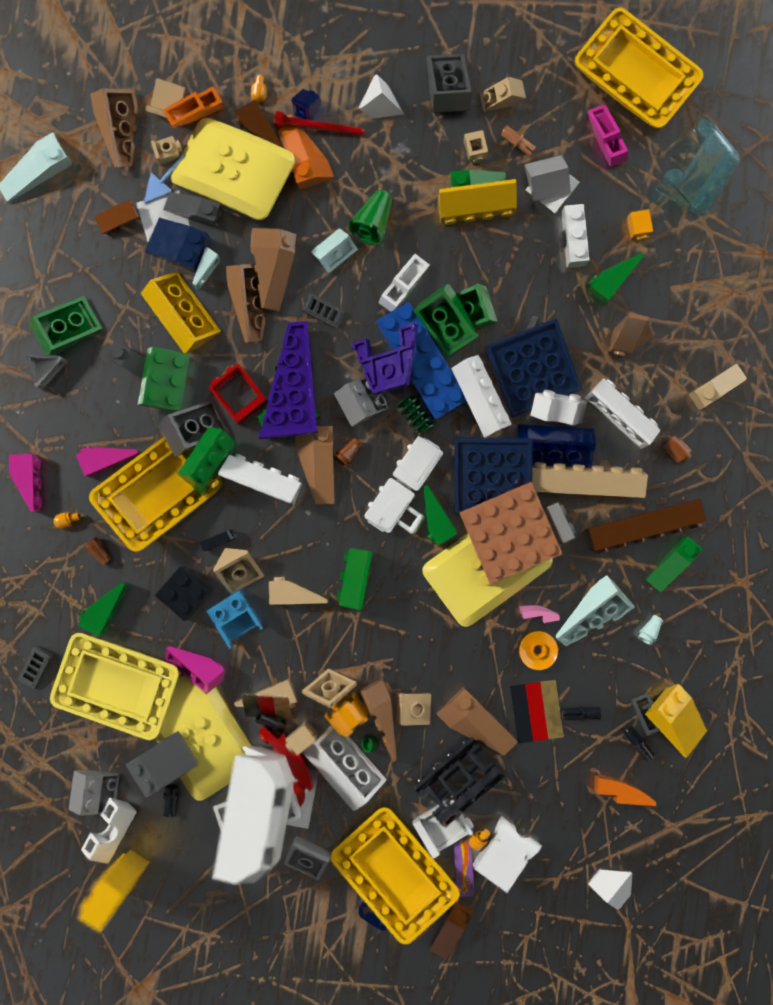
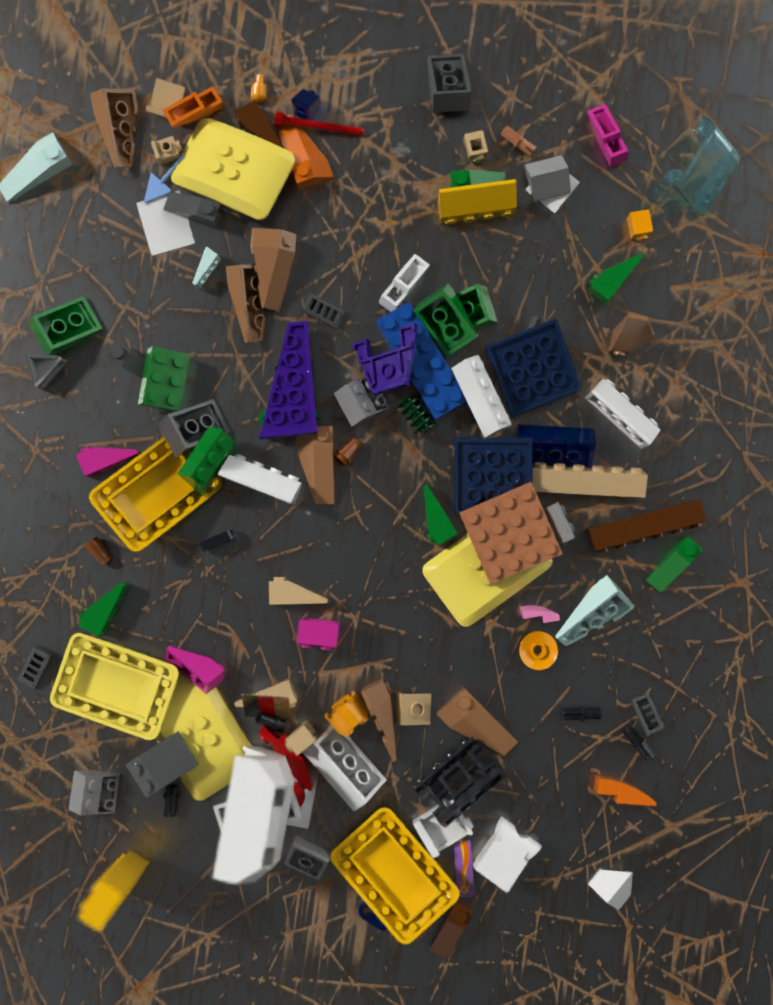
(24, 472): dark pink slope -> none
(66, 519): light orange cylinder -> none
(103, 845): white arch -> none
(116, 216): dark orange slope -> none
(178, 244): dark blue slope -> none
(180, 311): yellow slope -> none
(183, 593): black brick -> none
(231, 372): red window -> none
(234, 617): dark azure piece -> none
(237, 569): tan slope -> none
(318, 632): none -> dark pink brick
(329, 688): tan slope -> none
(334, 250): light aqua panel -> none
(354, 578): green slope -> none
(370, 744): green hinge -> none
(372, 218): green cone -> none
(379, 100): white slope -> none
(398, 494): white piece -> none
(479, 839): light orange cylinder -> none
(503, 94): tan slope -> none
(536, 711): sticker -> none
(558, 407): white brick -> none
(575, 226): white arch -> none
(638, 68): yellow wedge -> none
(650, 631): light aqua cone -> none
(677, 449): dark orange brick -> none
(678, 719): yellow slope -> none
(717, 386): tan slope -> none

